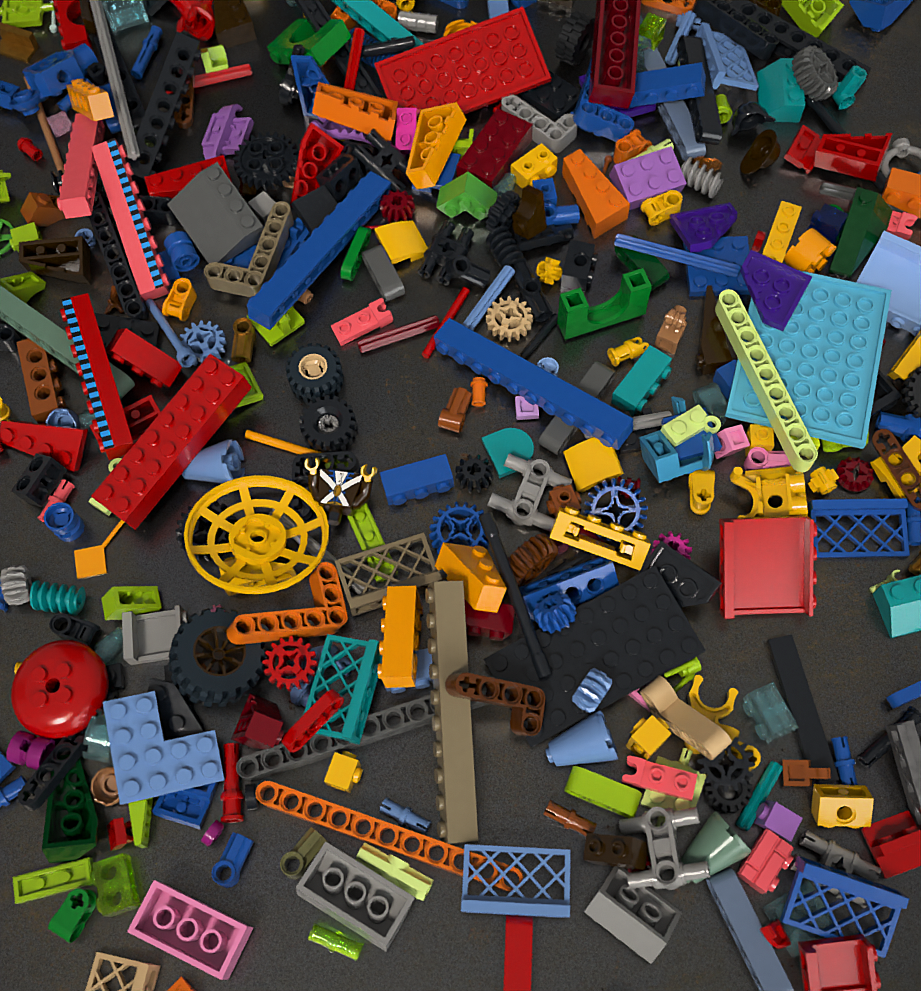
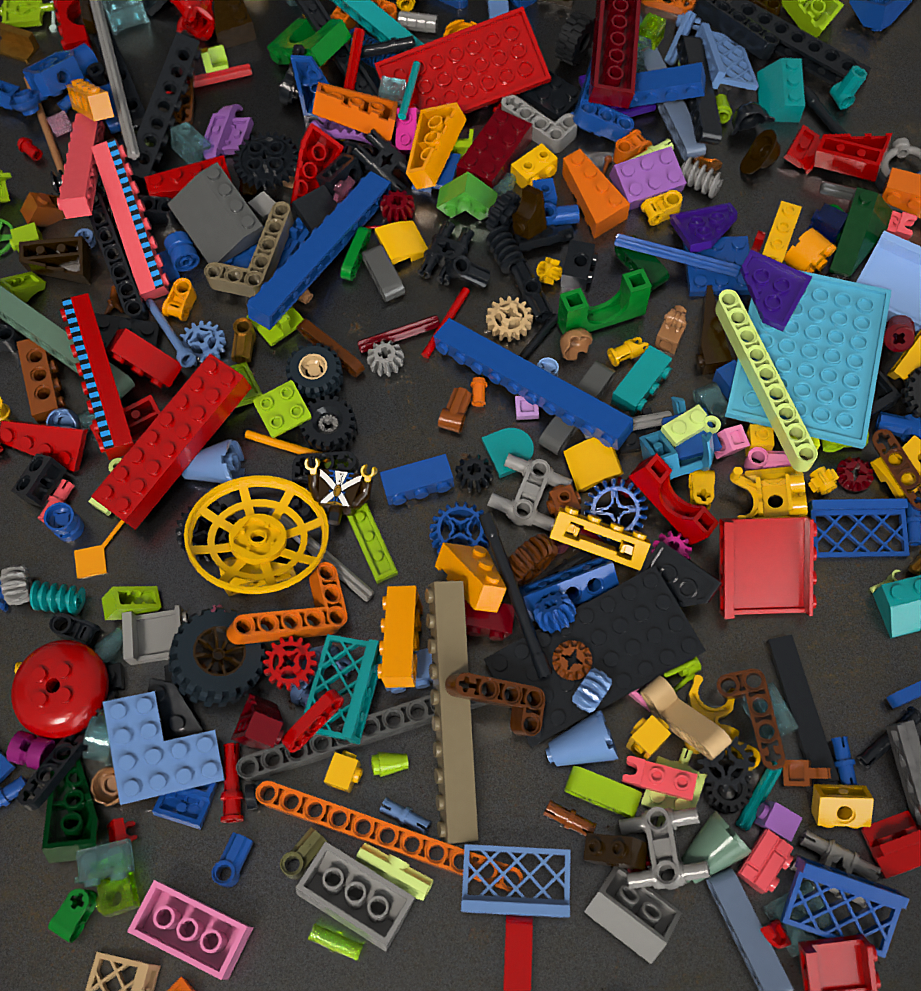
(52, 880): lime tile -> none
(104, 861): none -> clear light blue bracket
(140, 818): lime slope -> none
(150, 45): blue pin -> none
(188, 142): none -> clear light blue bracket
(213, 833): magenta tile -> none
(282, 409): none -> lime bracket
(316, 335): none -> reddish brown beam
(342, 189): none -> clear pink plate
(362, 322): coral plate -> none
(373, 599): dark tan fence -> none
(387, 763): none -> lime cone
(392, 89): none -> clear light blue brick
(393, 356): none -> light grey gear
(409, 90): none -> teal bar
(488, 297): medium blue axle -> none
(575, 341): none -> medium nougat hair
(578, 670): none -> dark orange gear
(690, 520): none -> red arch
(758, 719): none -> reddish brown beam
(815, 73): dark grey gear -> none
(899, 342): none -> dark red piece

